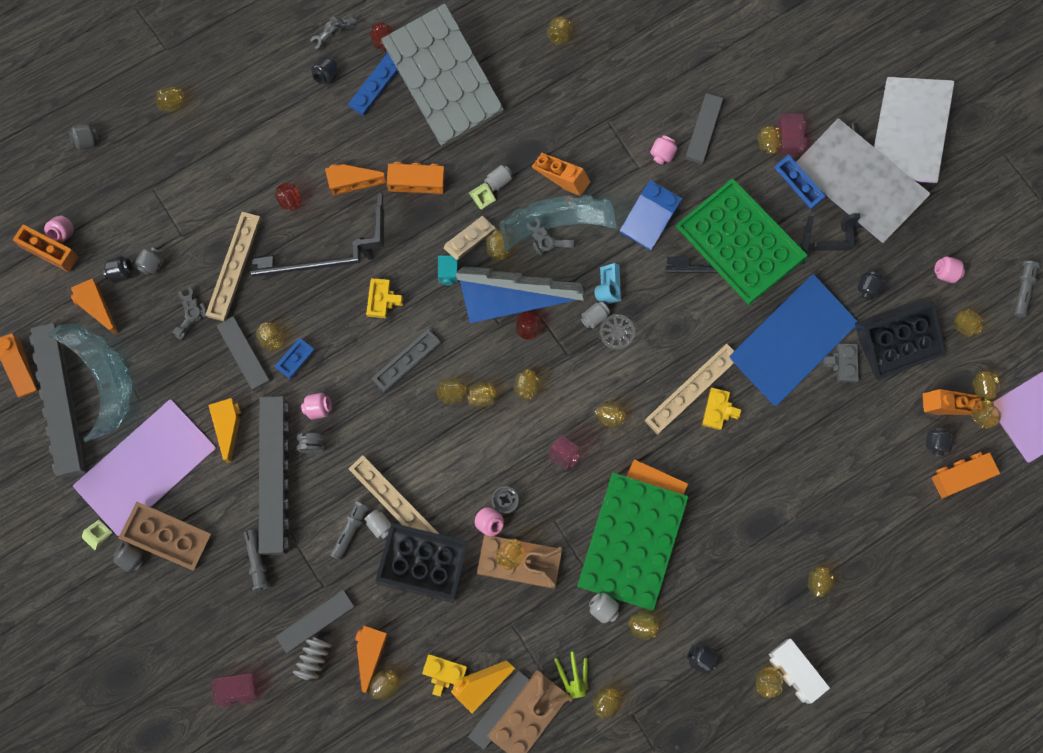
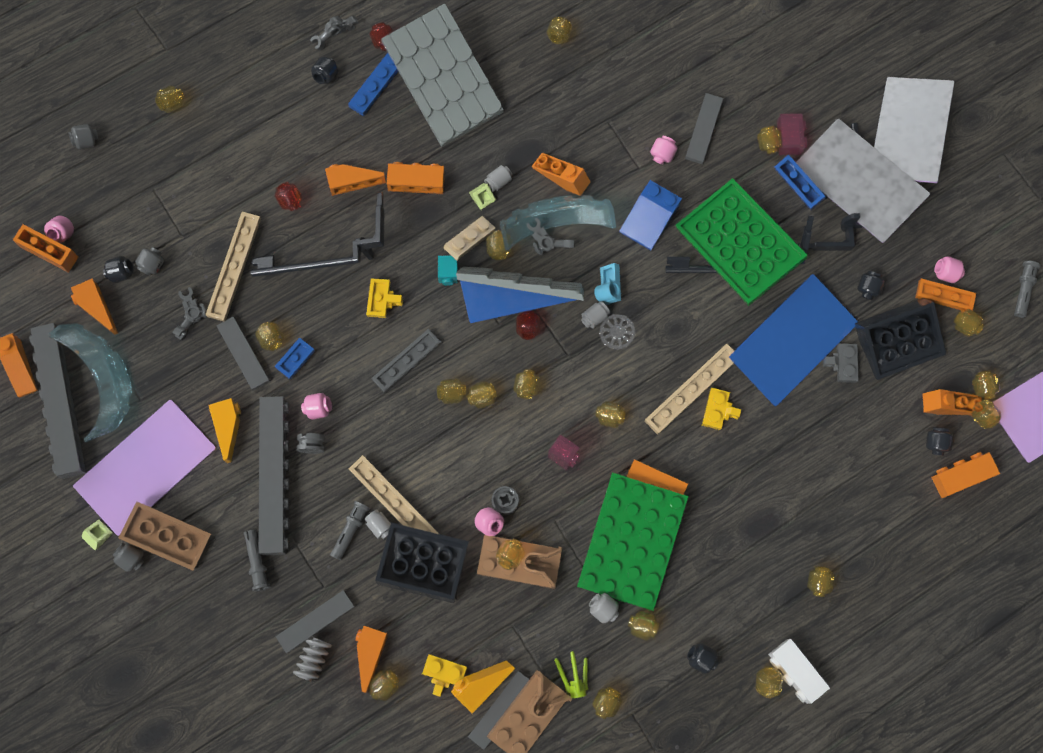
(234, 689): clear pink brick -> none
(945, 295): none -> orange plate

